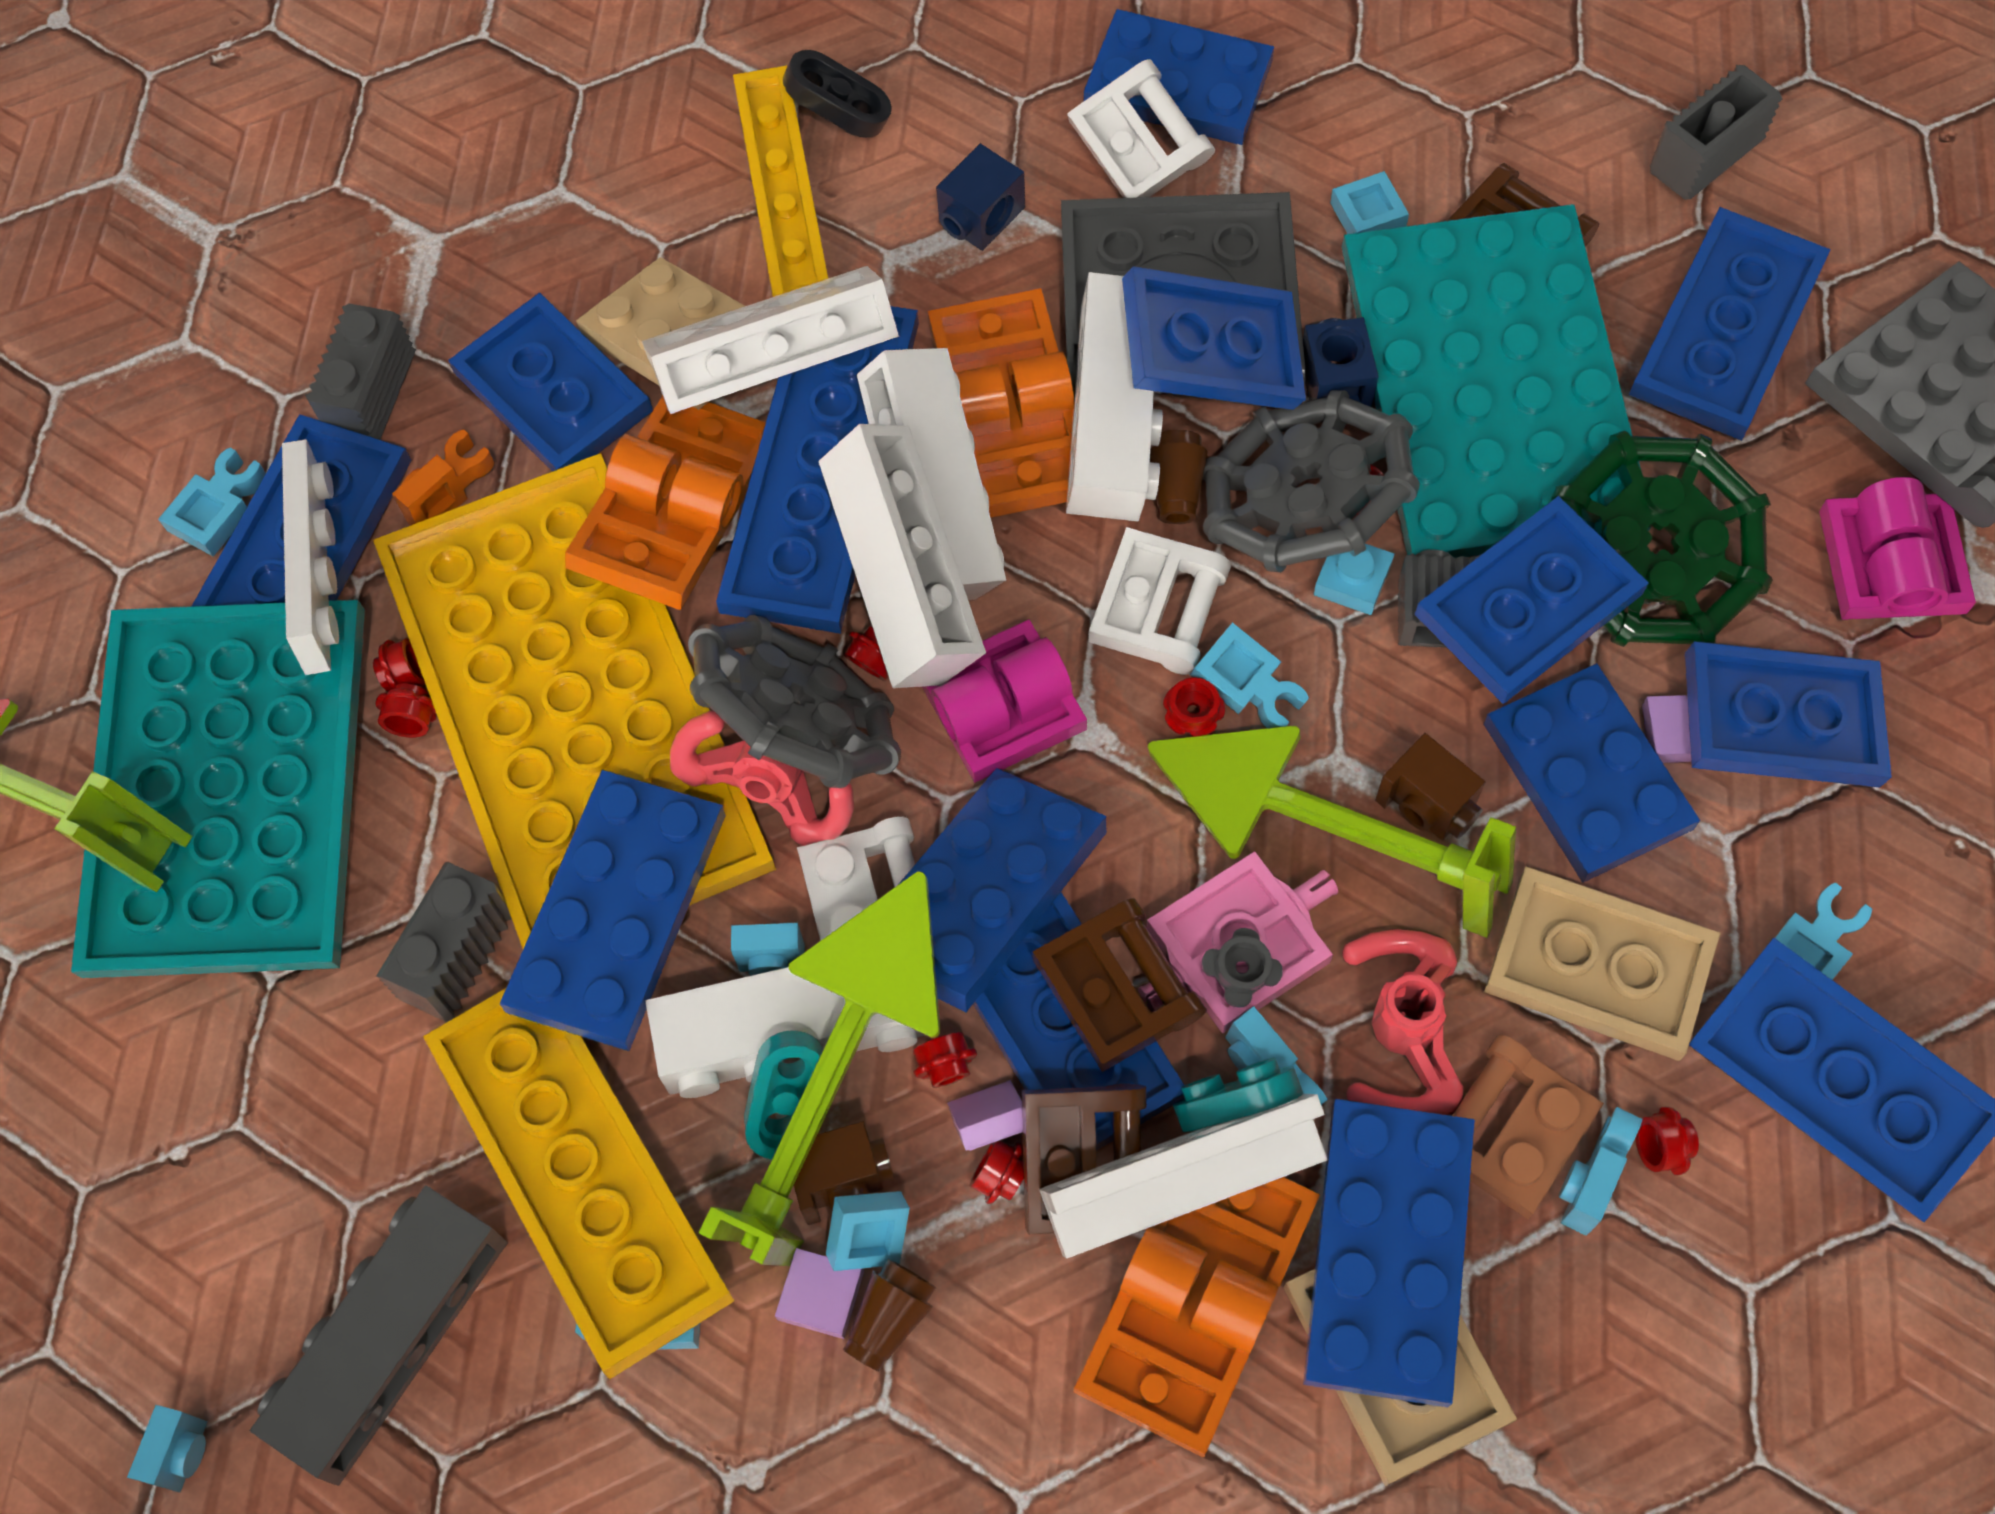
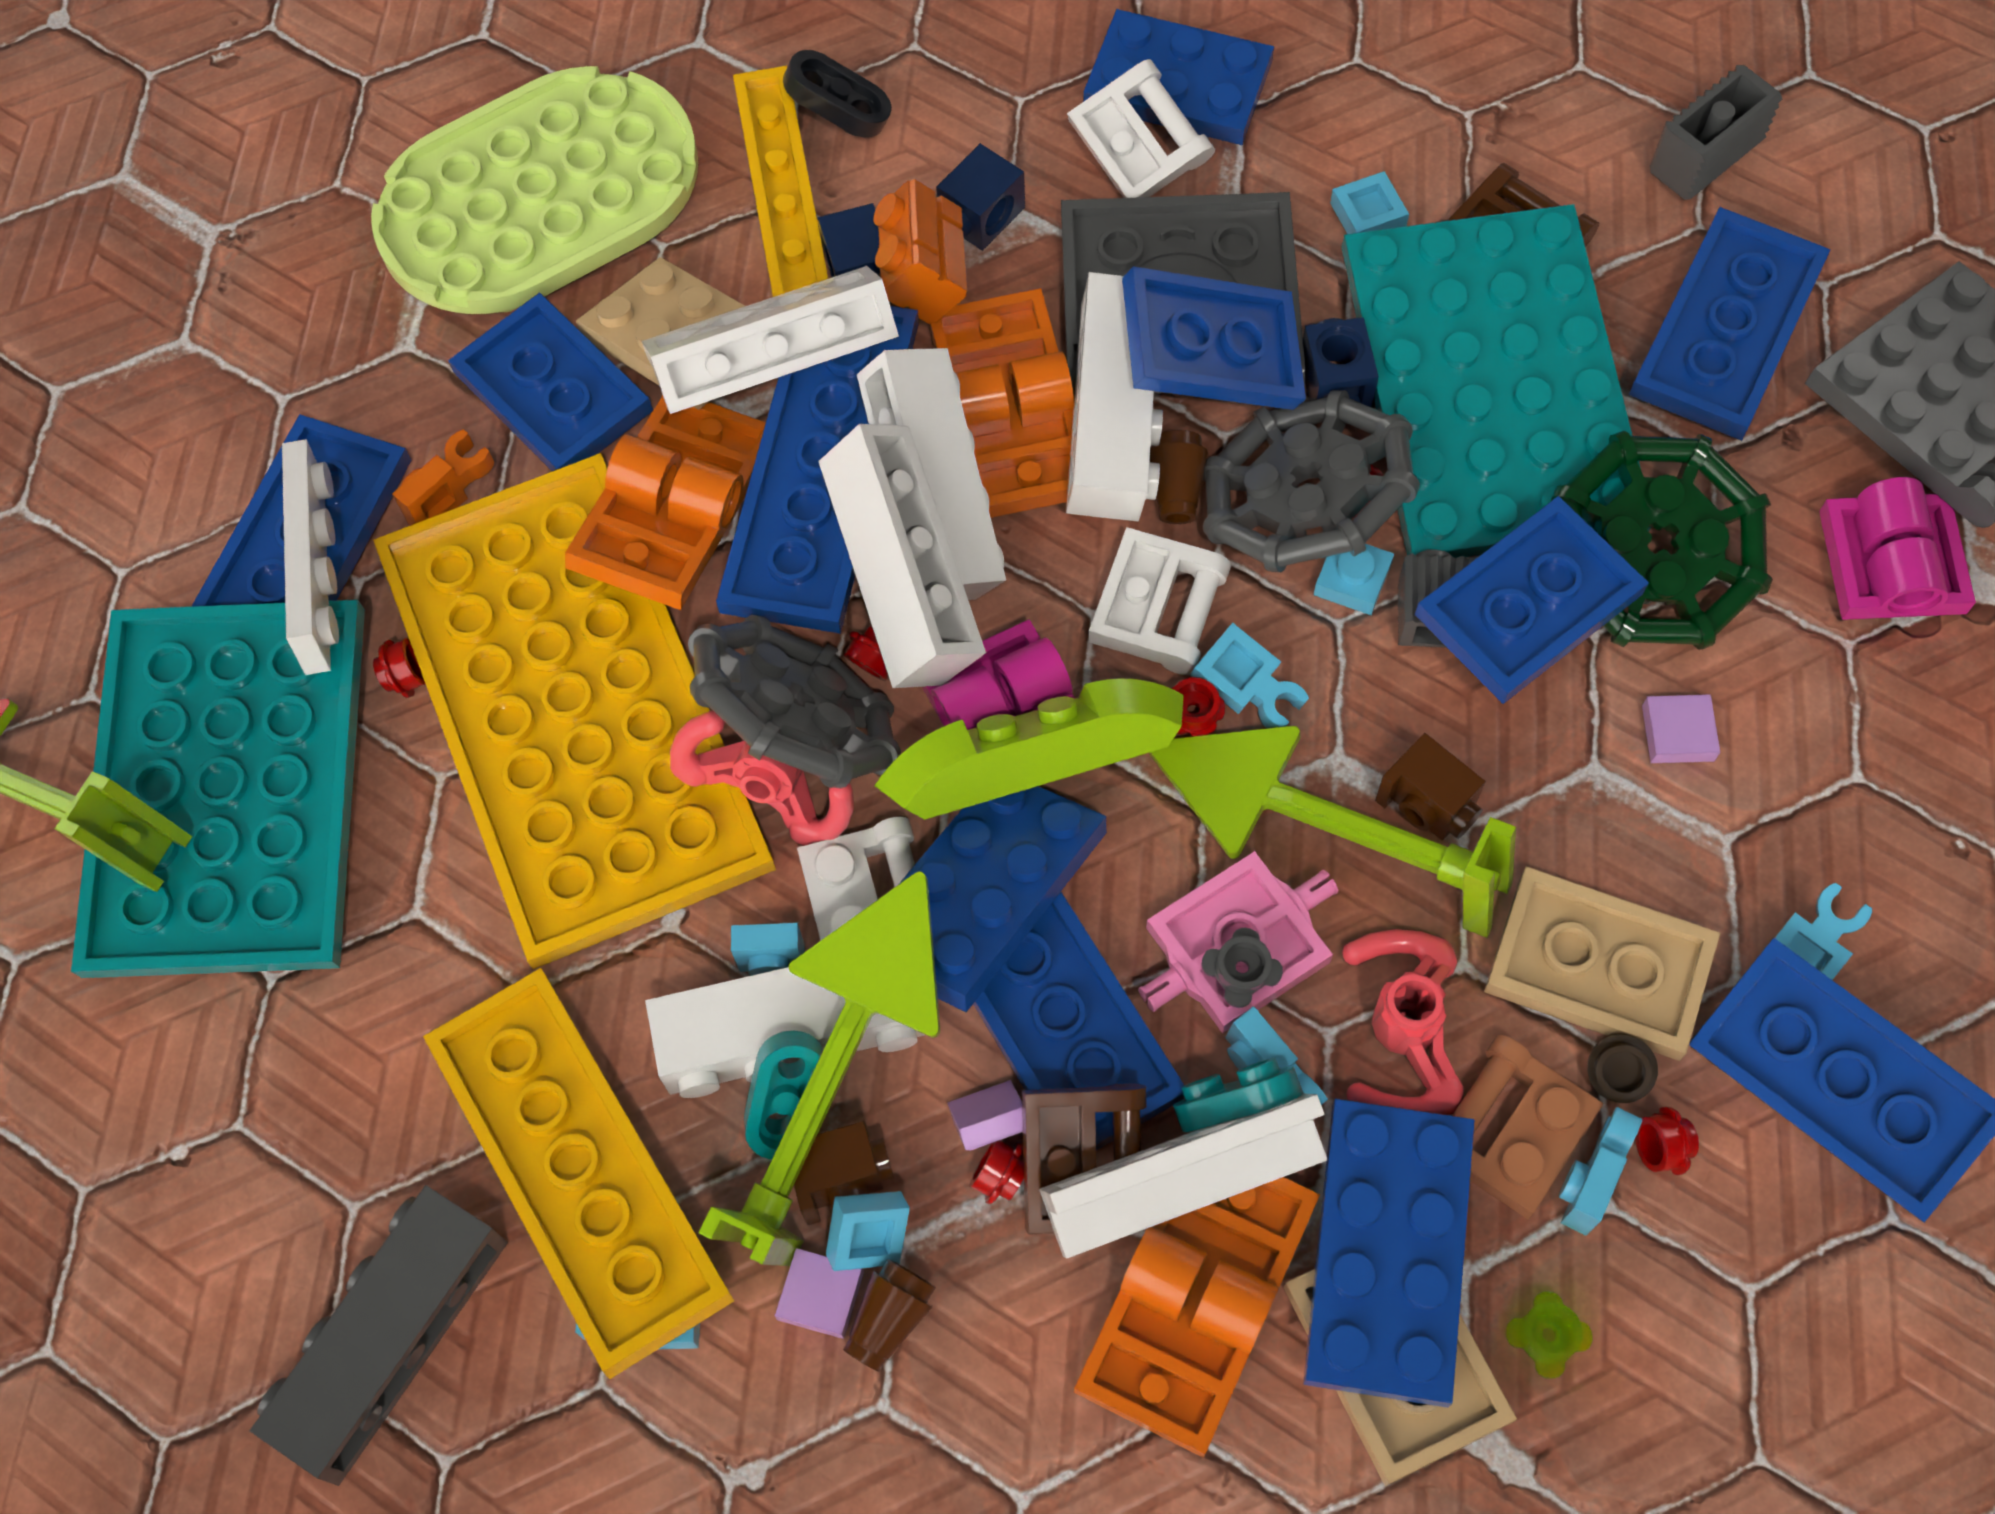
(169, 1449): medium azure plate -> none
(210, 510): medium azure plate -> none
(362, 370): dark grey brick -> none
(406, 711): red plate -> none
(446, 942): dark grey brick -> none
(535, 190): none -> yellowish green plate
(613, 910): blue plate -> none
(850, 239): none -> dark blue brick
(921, 250): none -> orange brick
(944, 1059): red plate -> none
(1015, 753): none -> lime brick
(1100, 995): reddish brown plate -> none
(1569, 1332): none -> clear neon green plate
(1590, 772): blue plate -> none
(1622, 1068): none -> dark brown plate
(1787, 714): blue plate -> none

